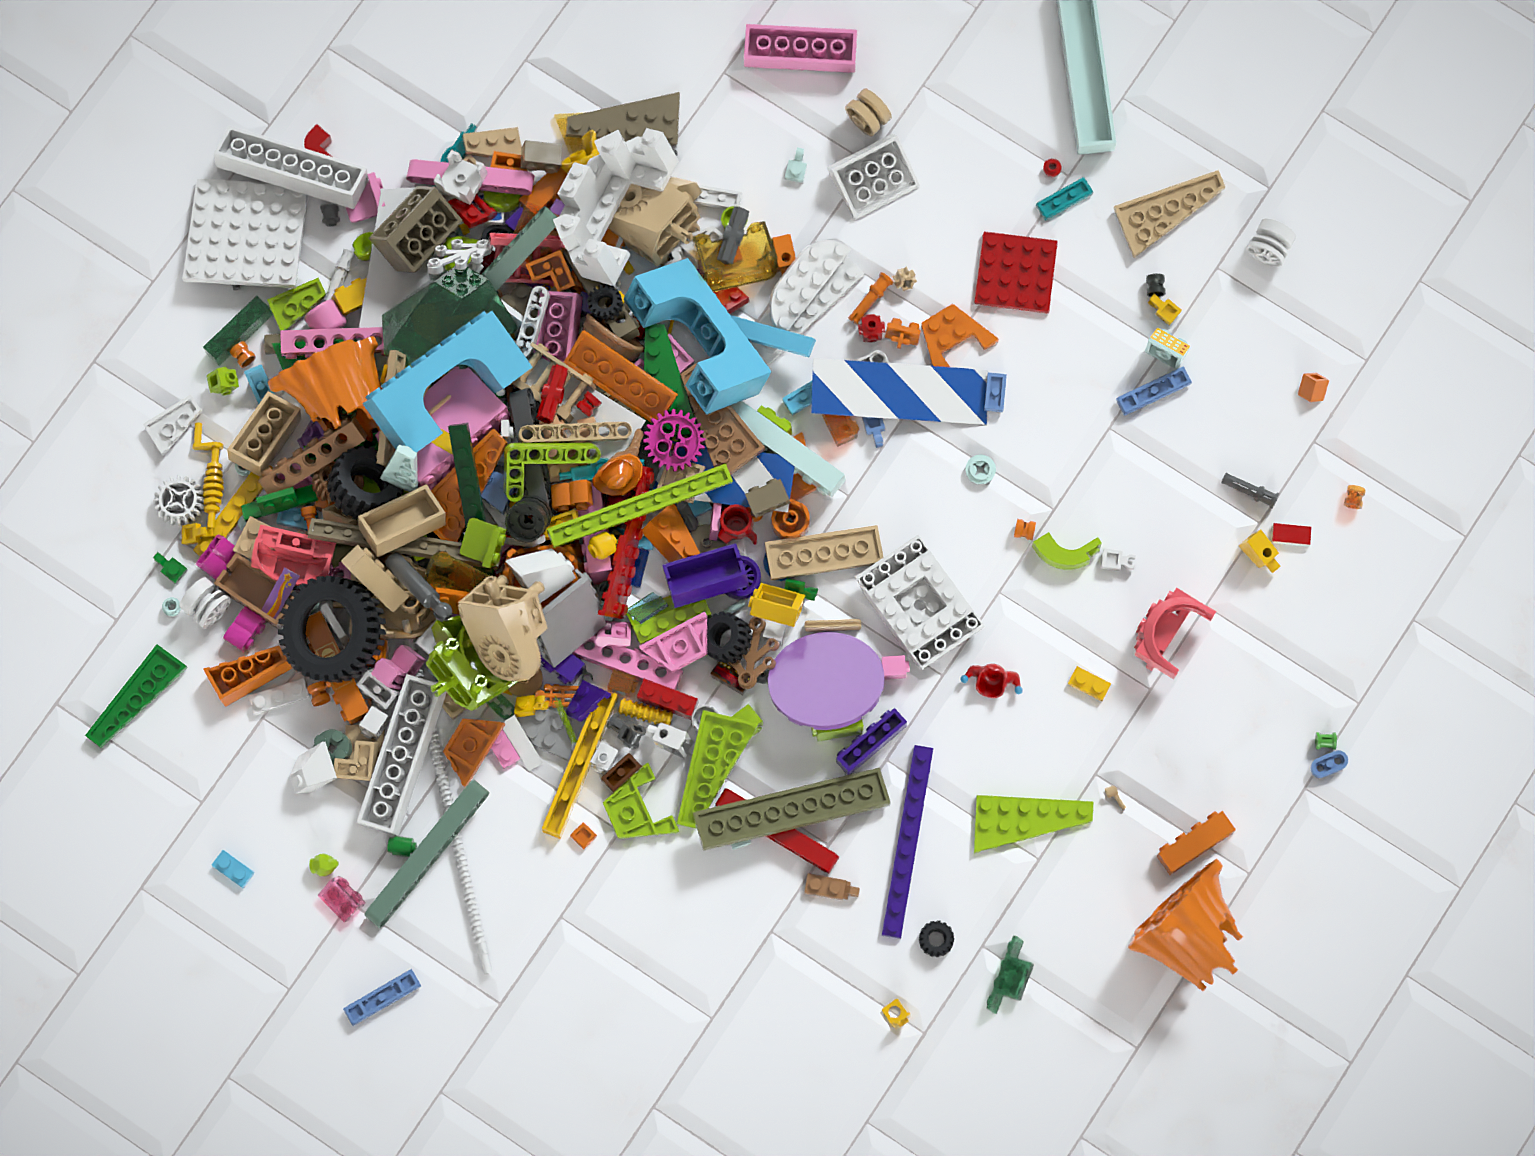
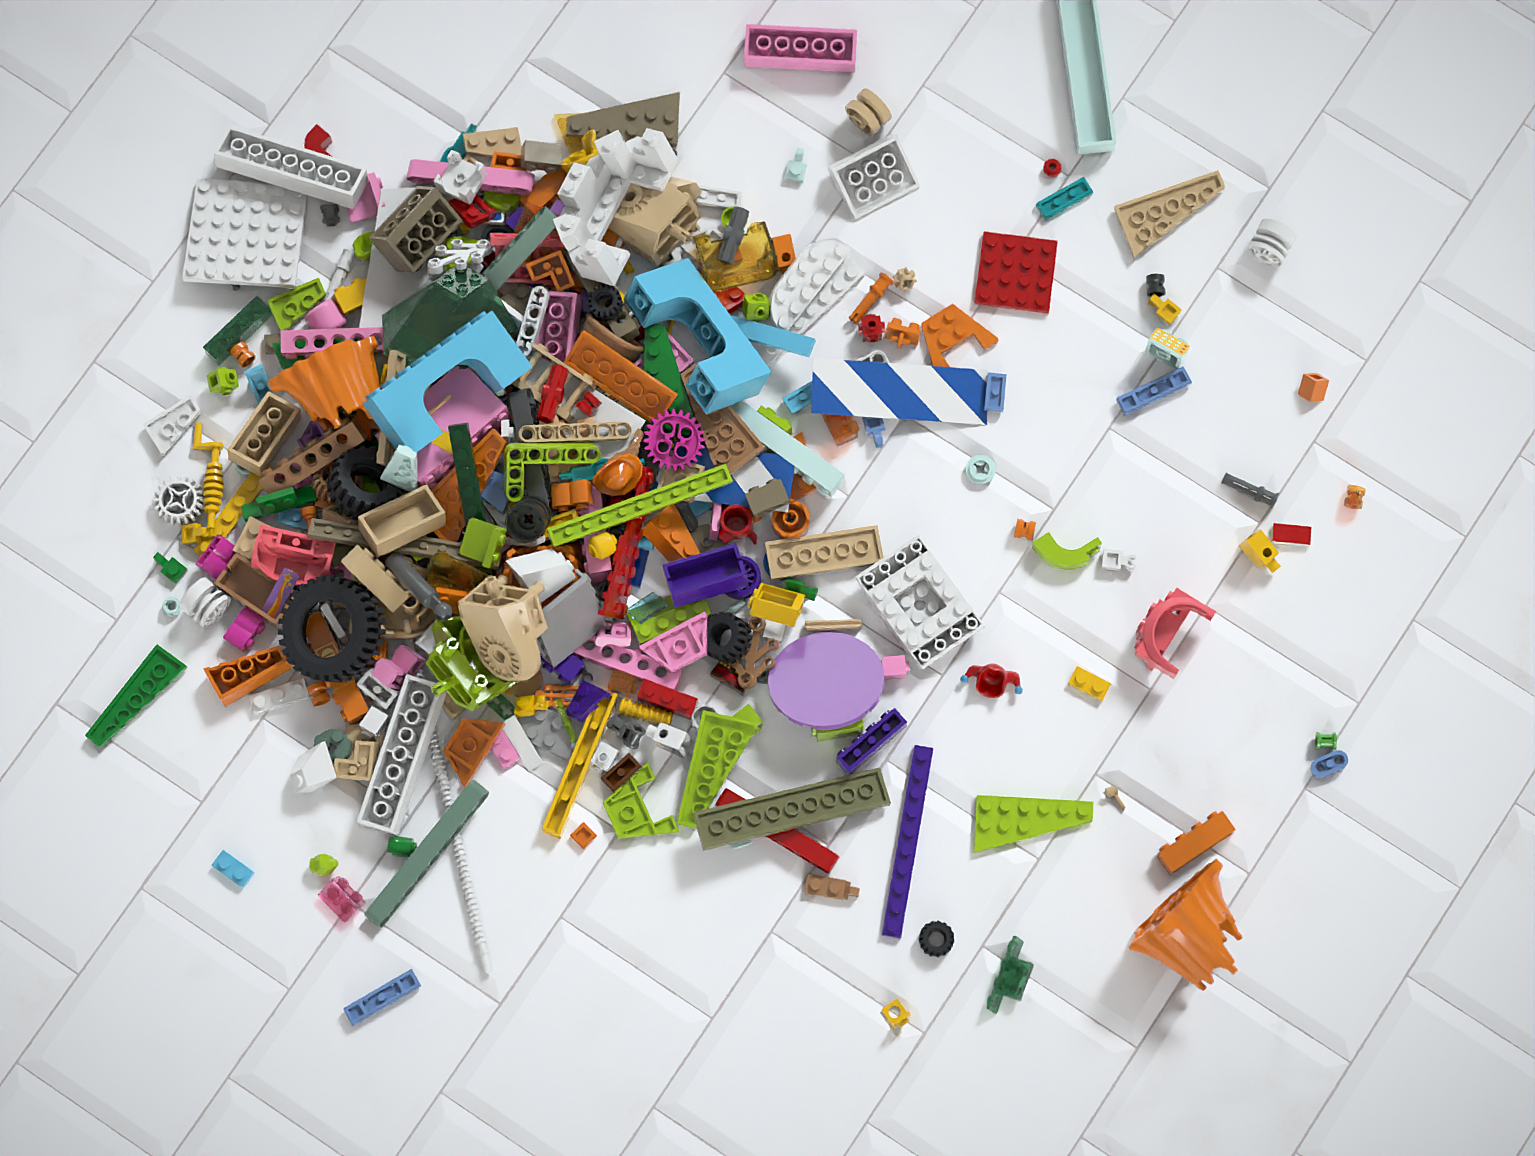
(756, 307): none -> lime brick

